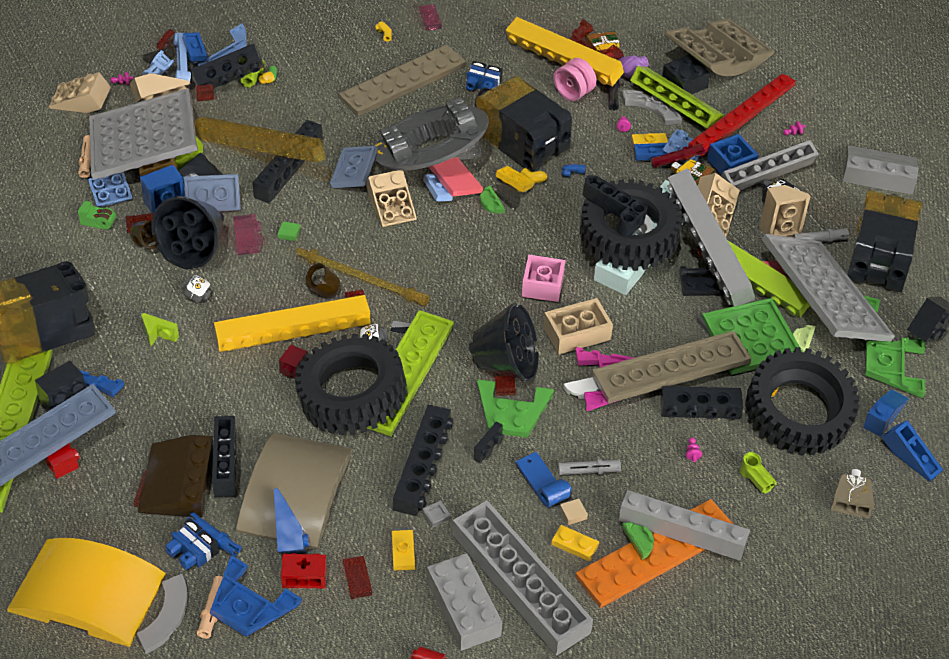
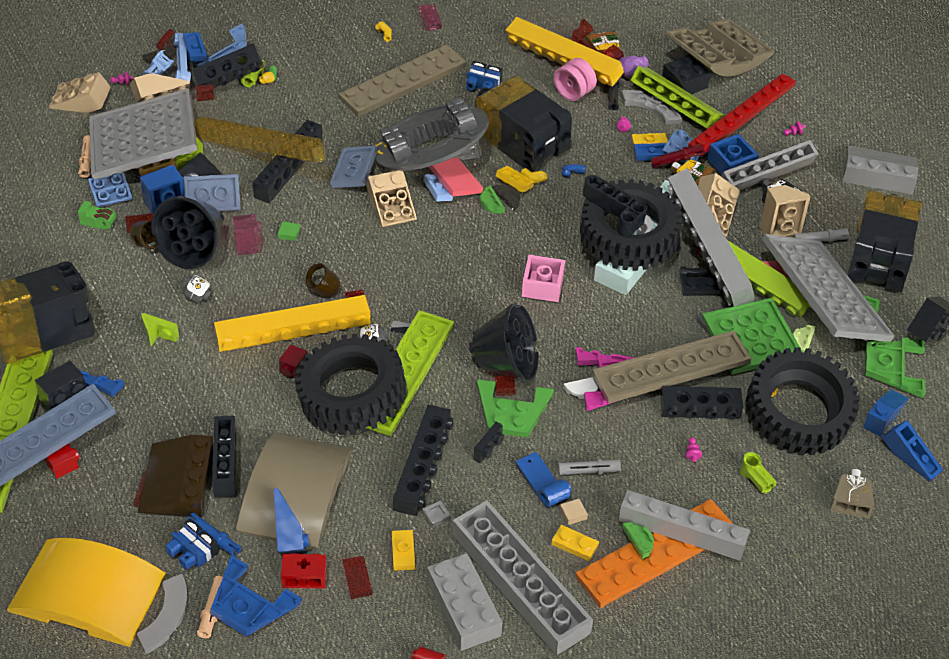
(409, 293): clear yellow bar -> none
(577, 326): tan brick -> none

